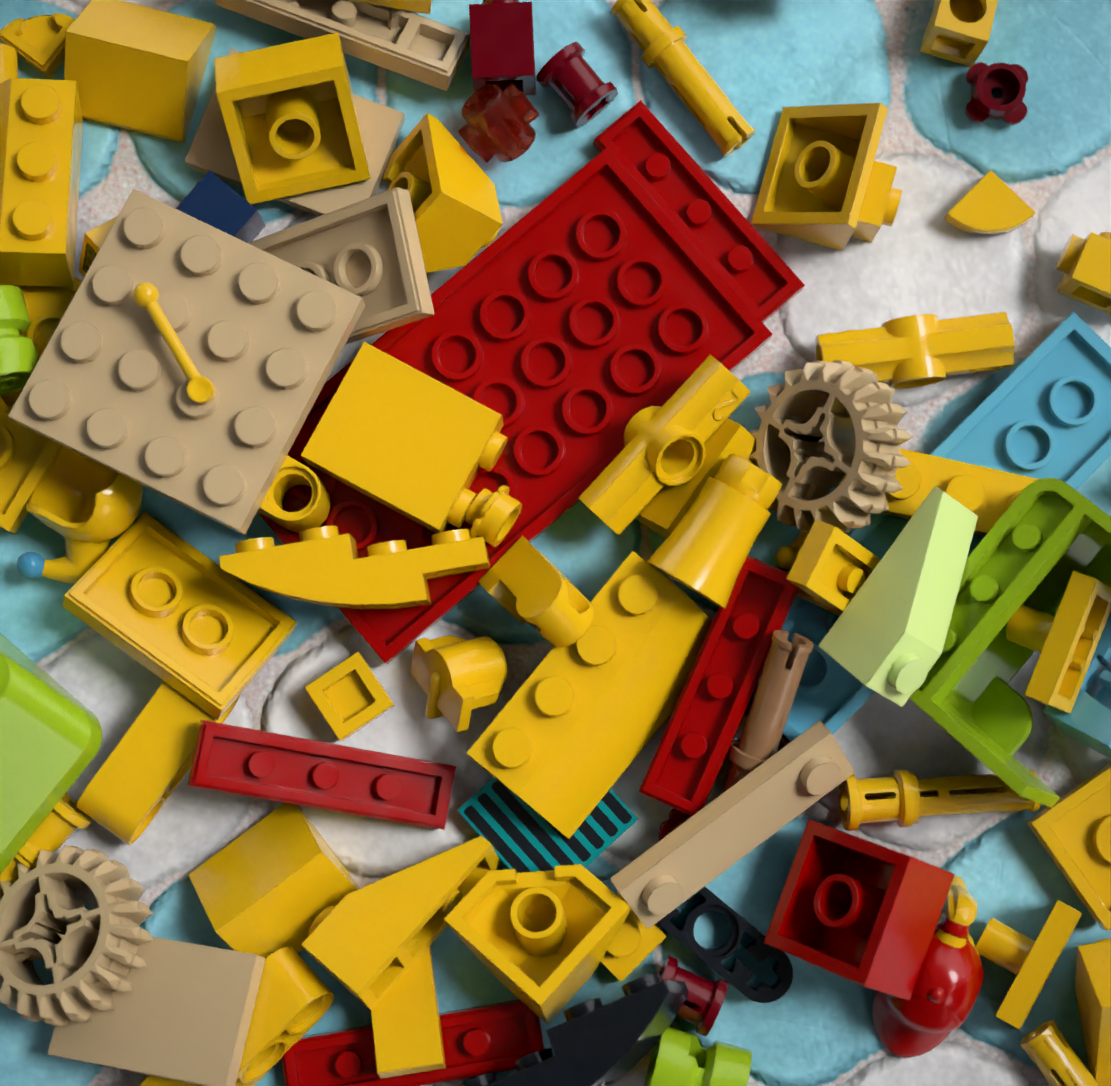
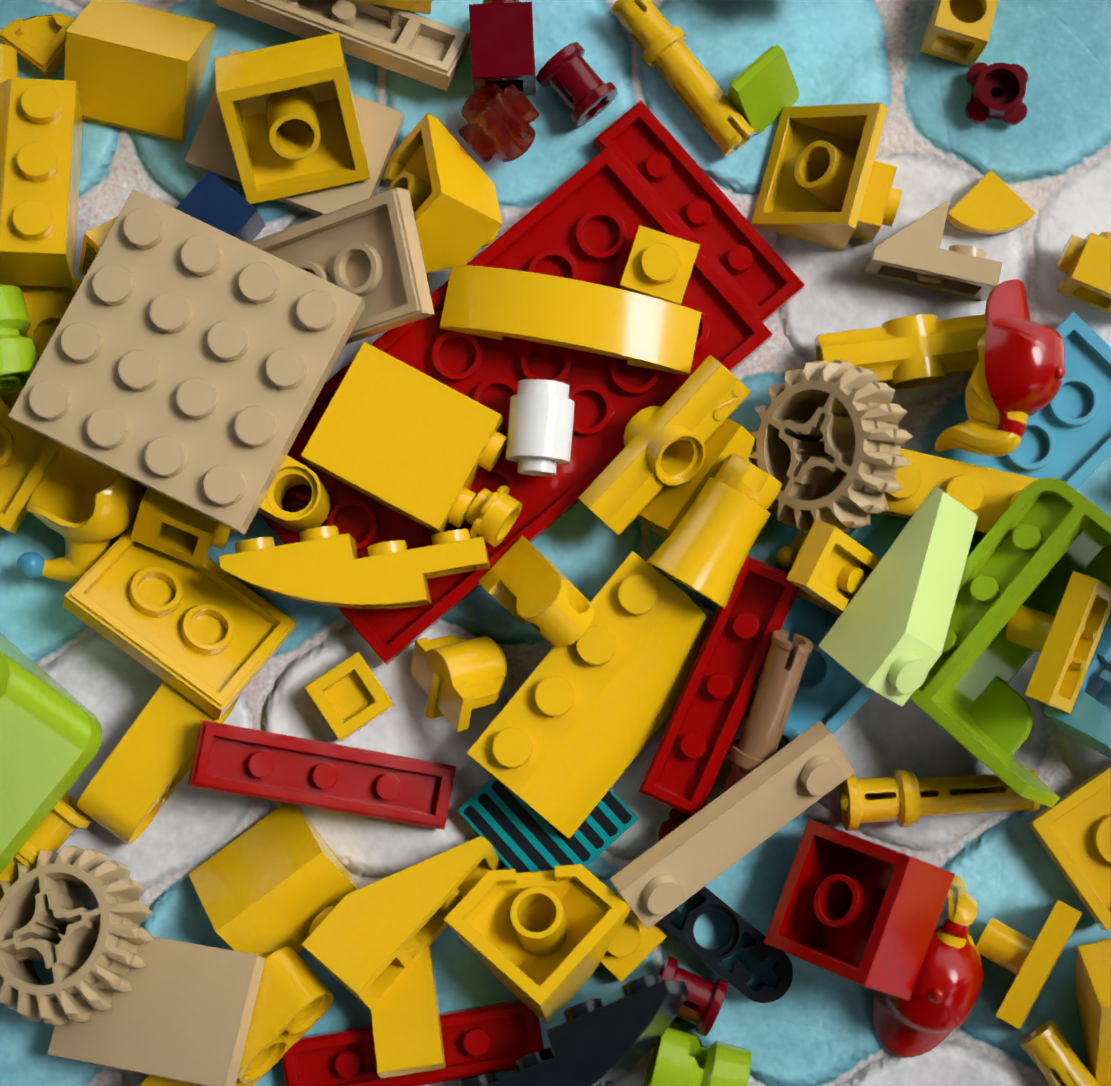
(177, 529): none -> yellow brick
(199, 388): yellow hinge -> none
(540, 427): none -> white brick
(571, 316): none -> yellow slope
(659, 265): none -> yellow plate
(764, 89): none -> lime slope
(916, 259): none -> tan slope
(1014, 376): none -> red hair

